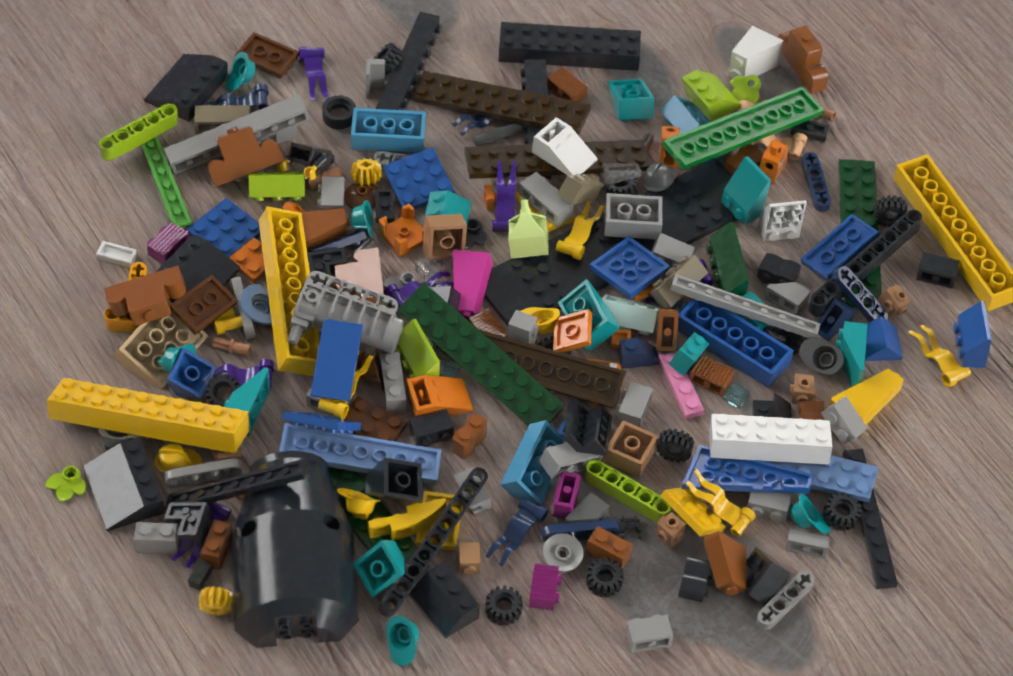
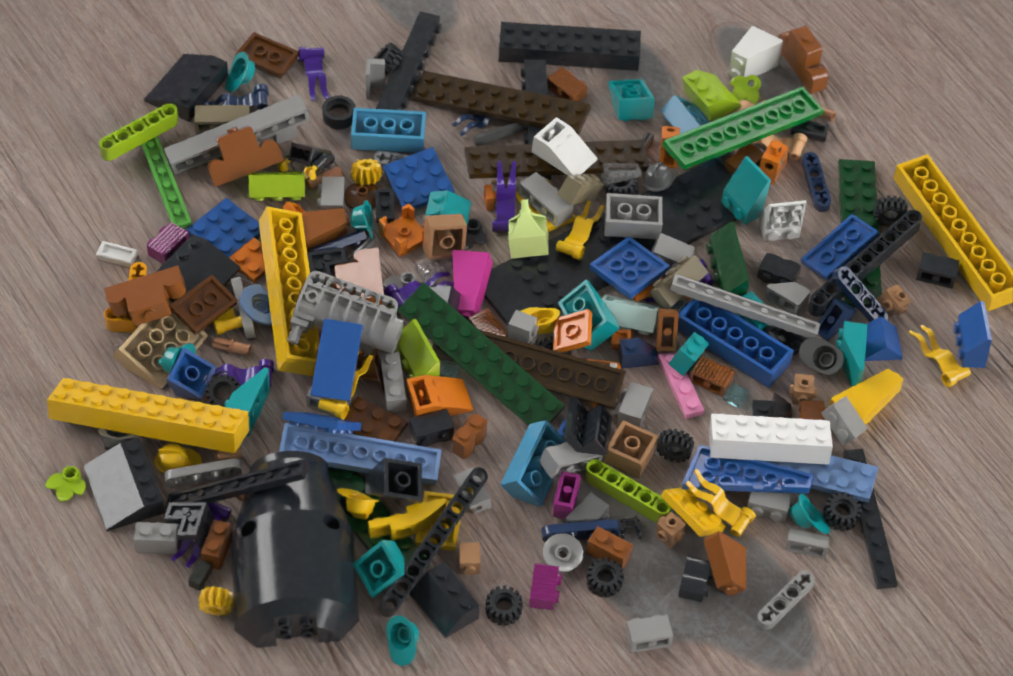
(518, 526): dark blue flag -> none
(765, 577): black panel -> none

